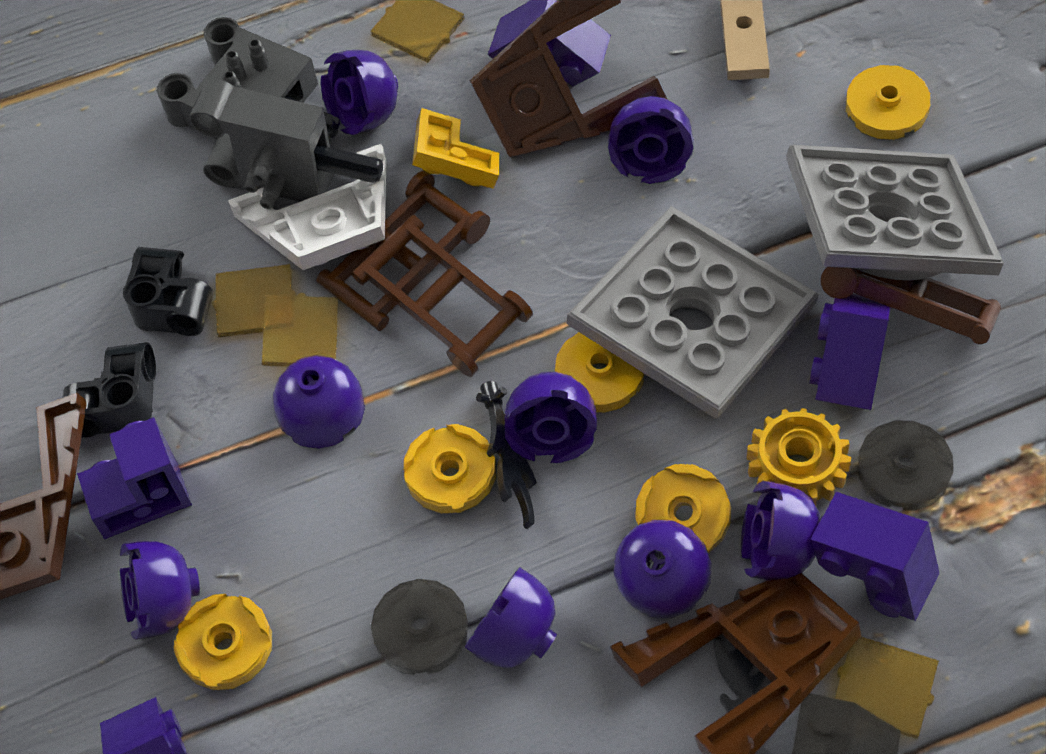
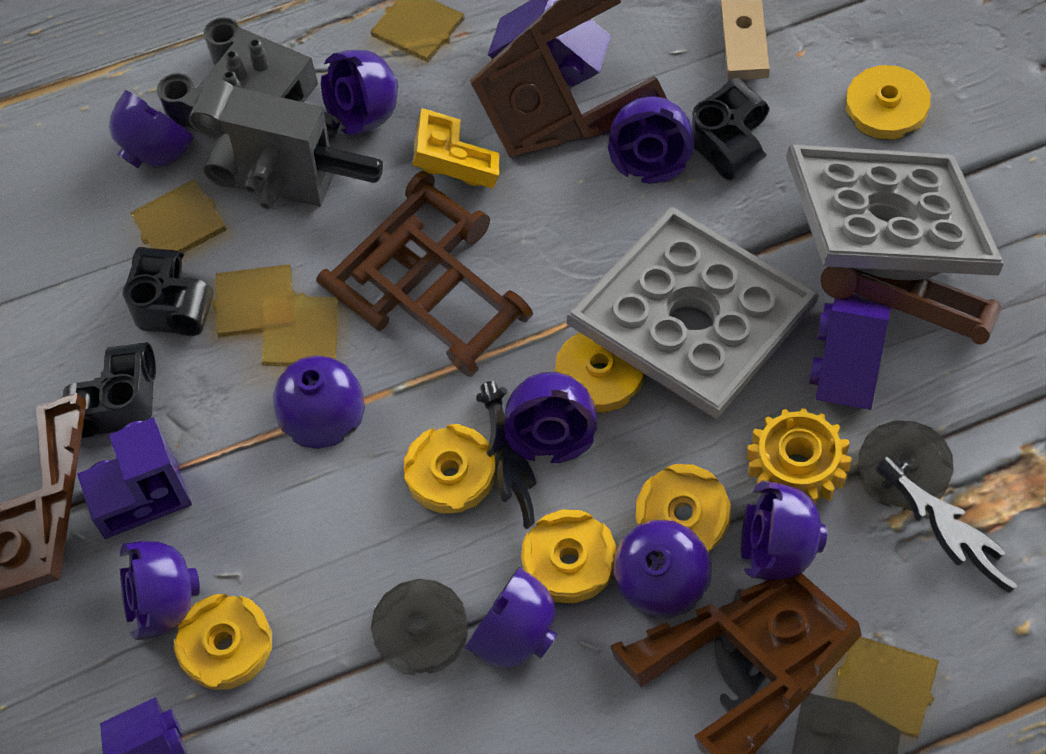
(146, 133): none -> dark purple cylinder
(179, 219): none -> clear yellow piece
(321, 225): white wing -> none
(570, 534): none -> yellow plate
(724, 128): none -> black piece
(881, 548): dark purple brick -> none
(949, 532): none -> piece

